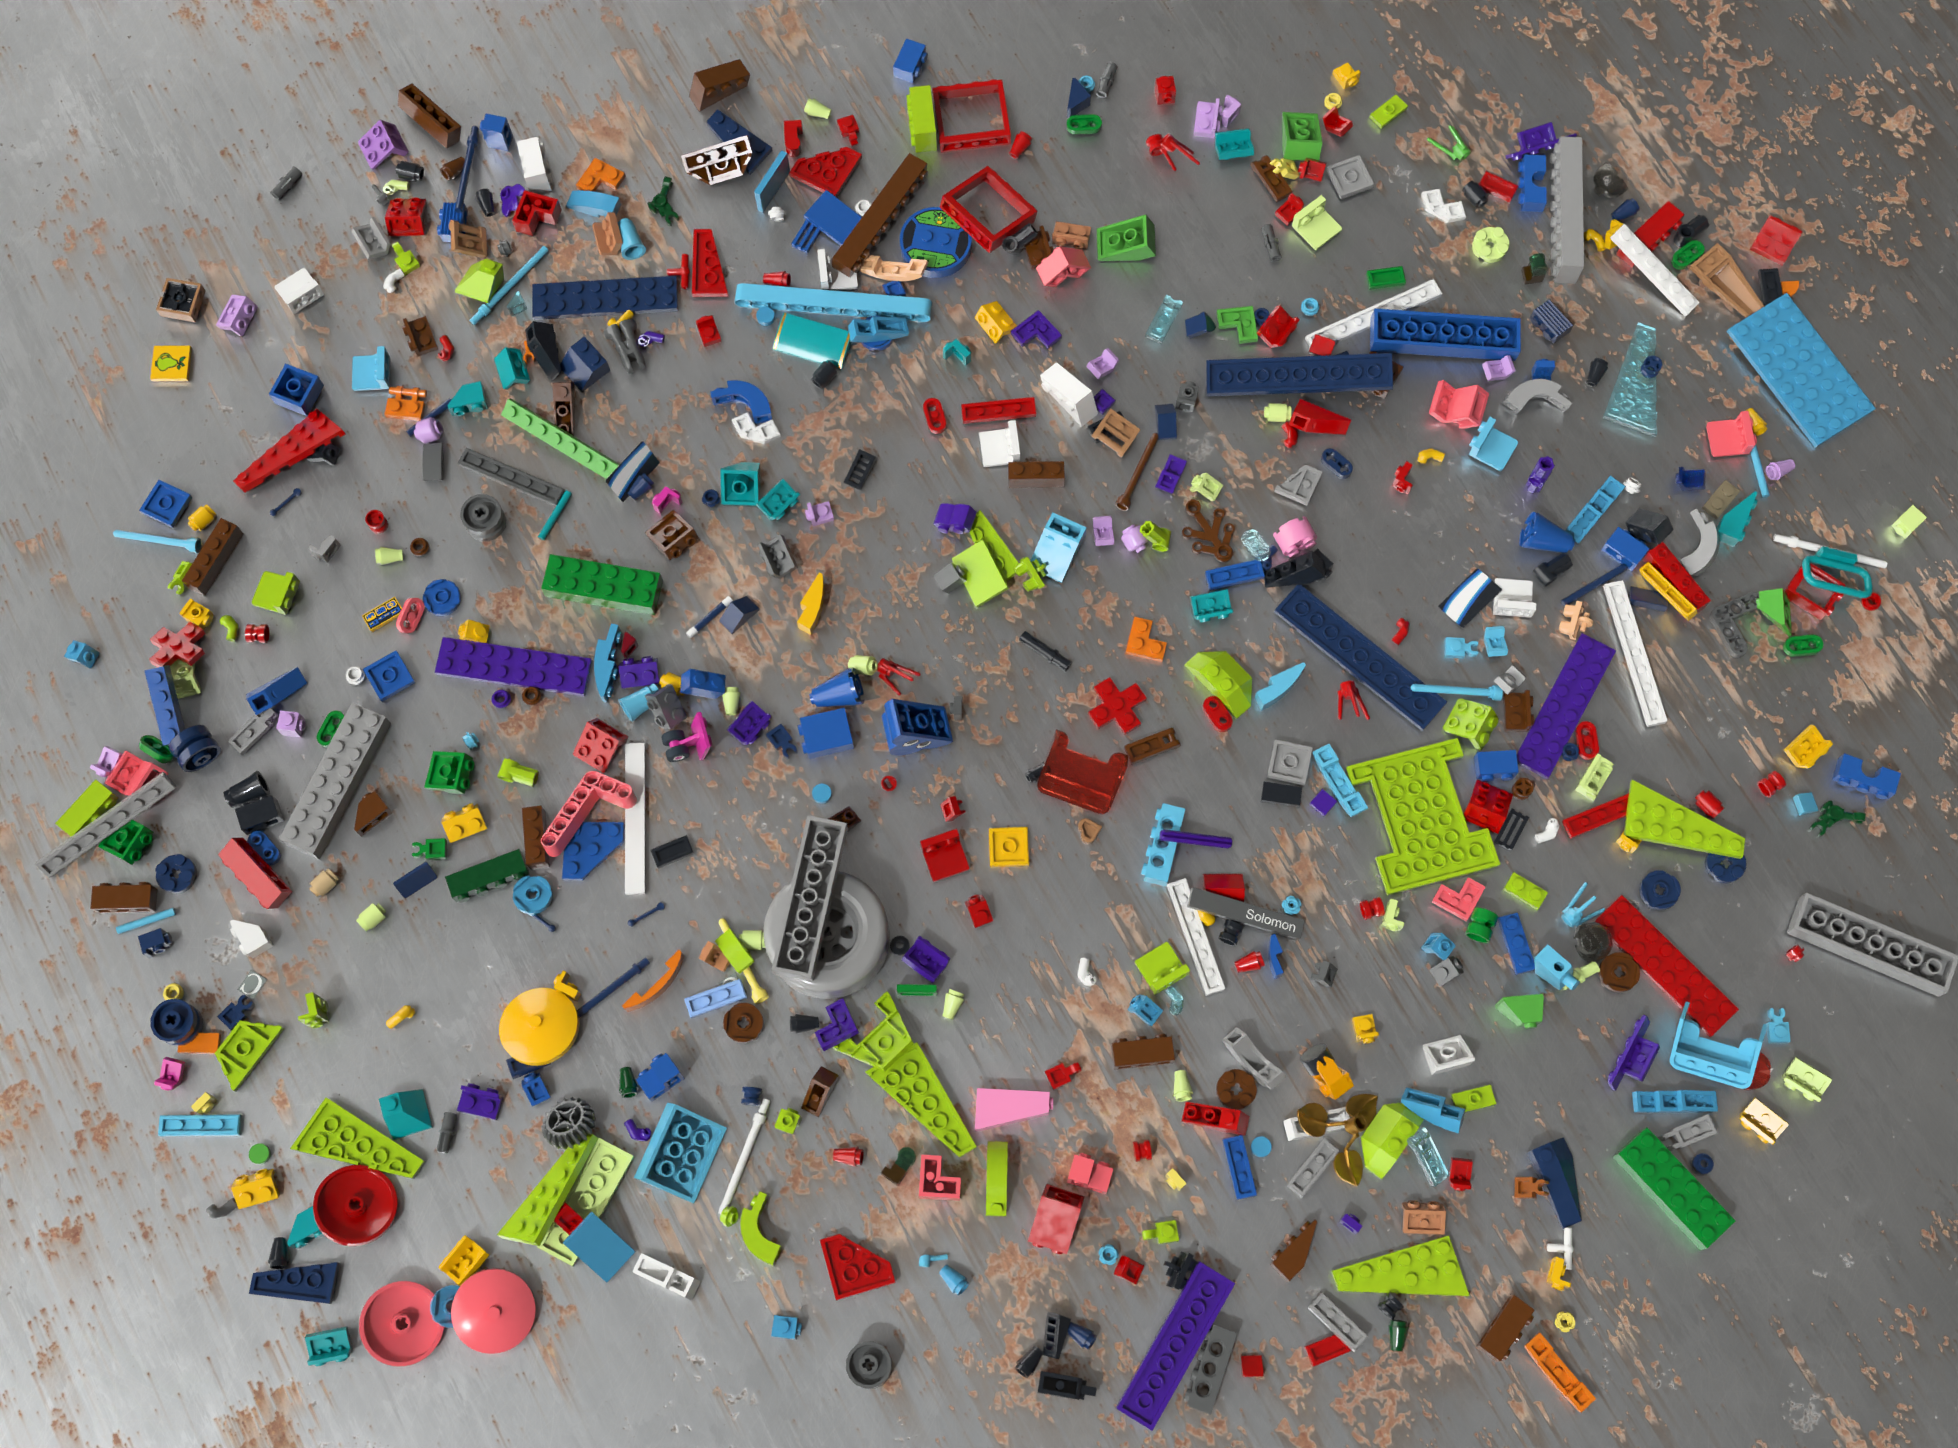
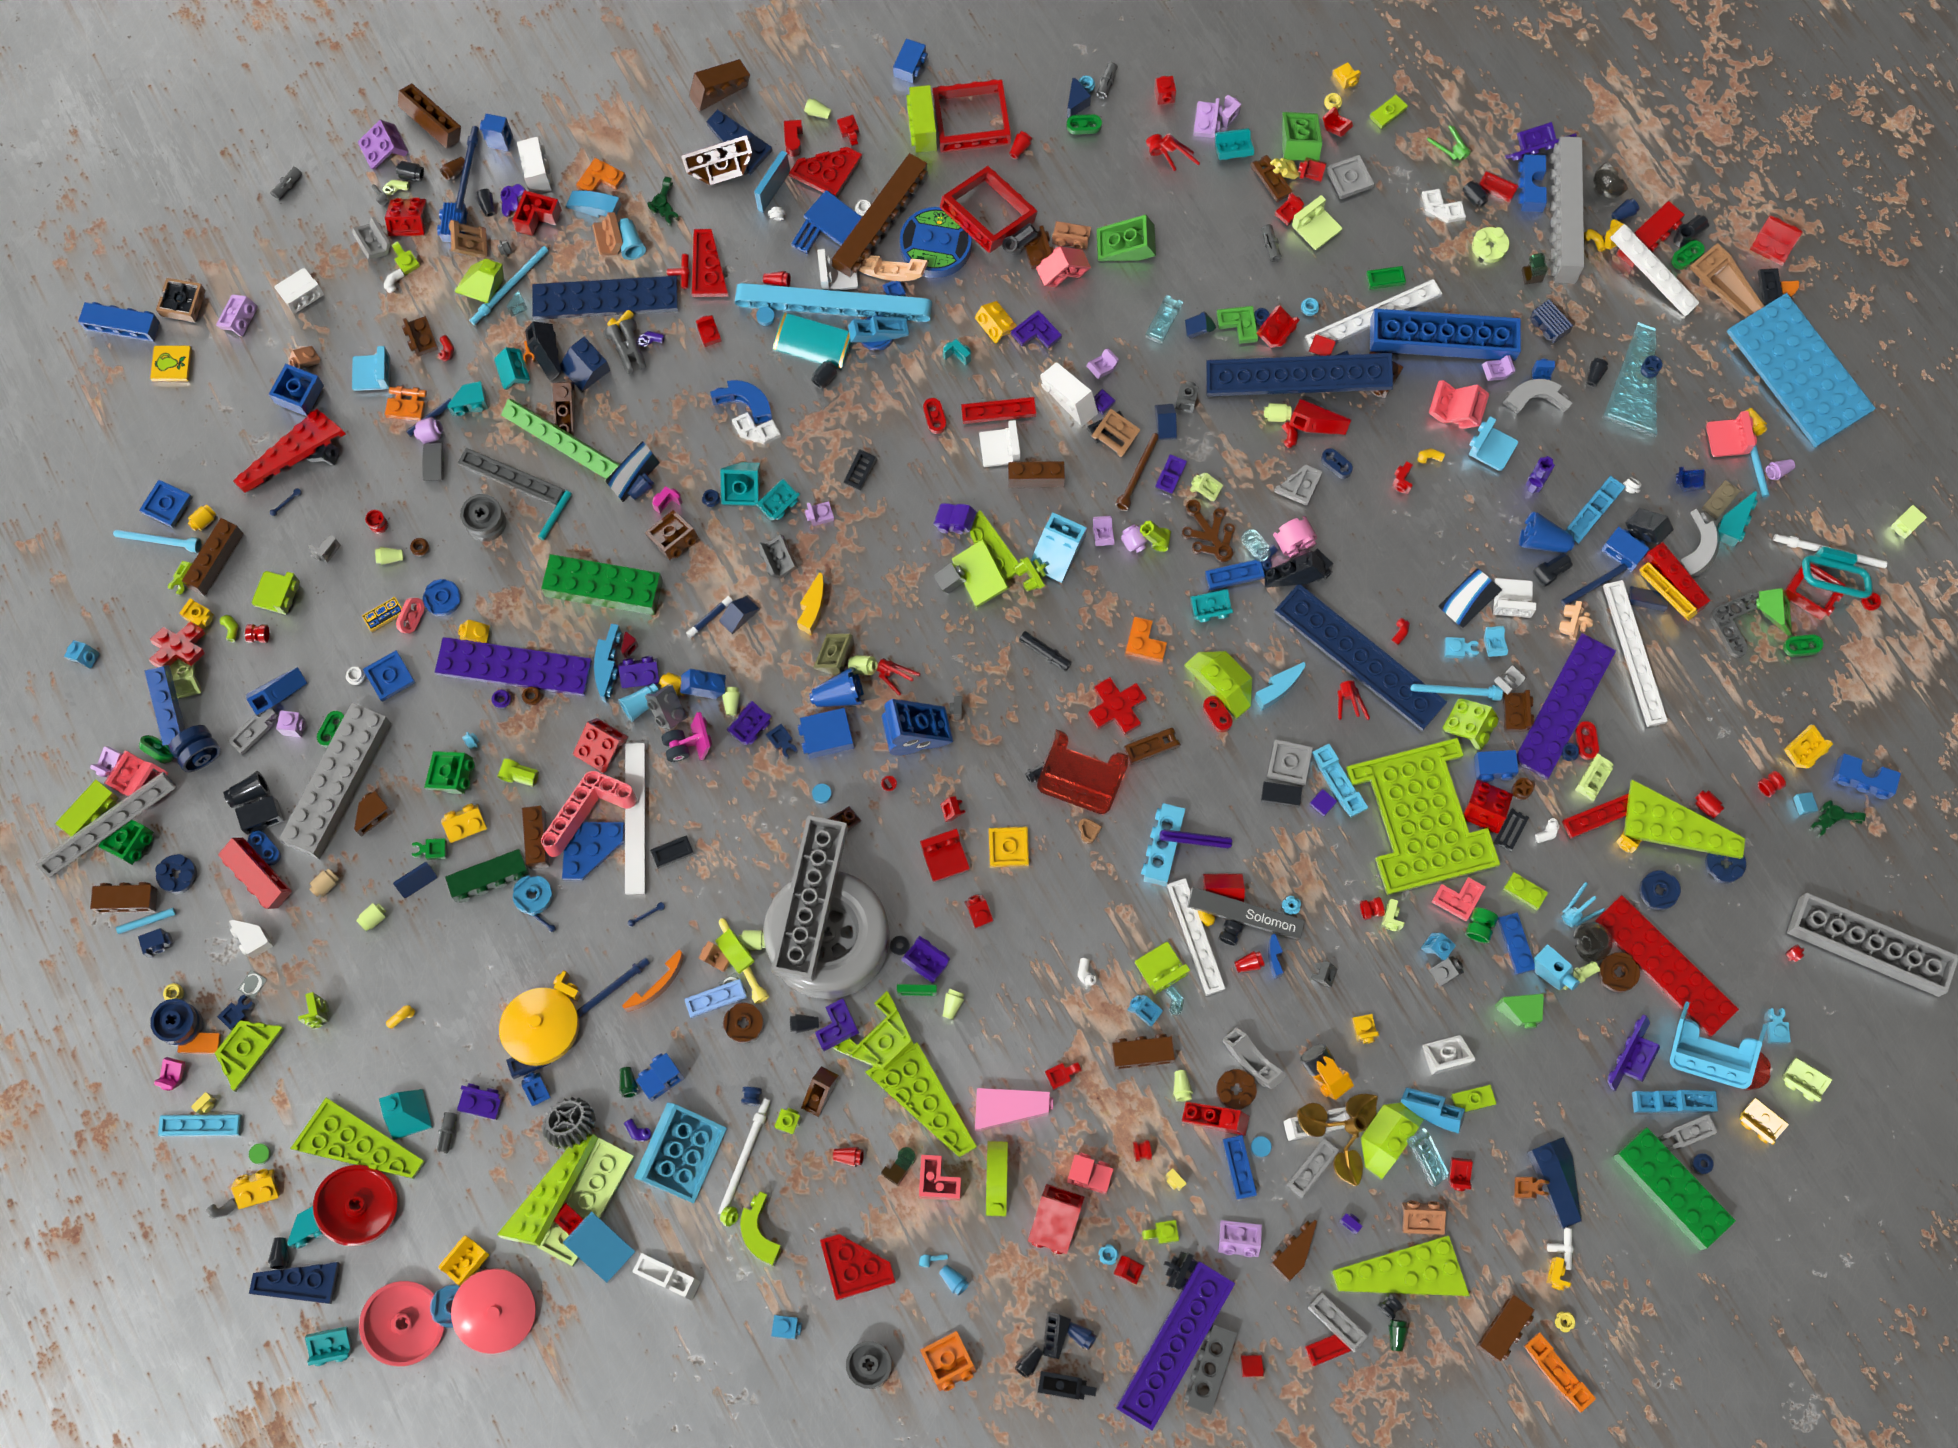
(119, 321): none -> blue brick
(304, 357): none -> nougat bracket
(834, 653): none -> olive slope
(948, 1361): none -> orange plate
(1240, 1238): none -> lavender bracket

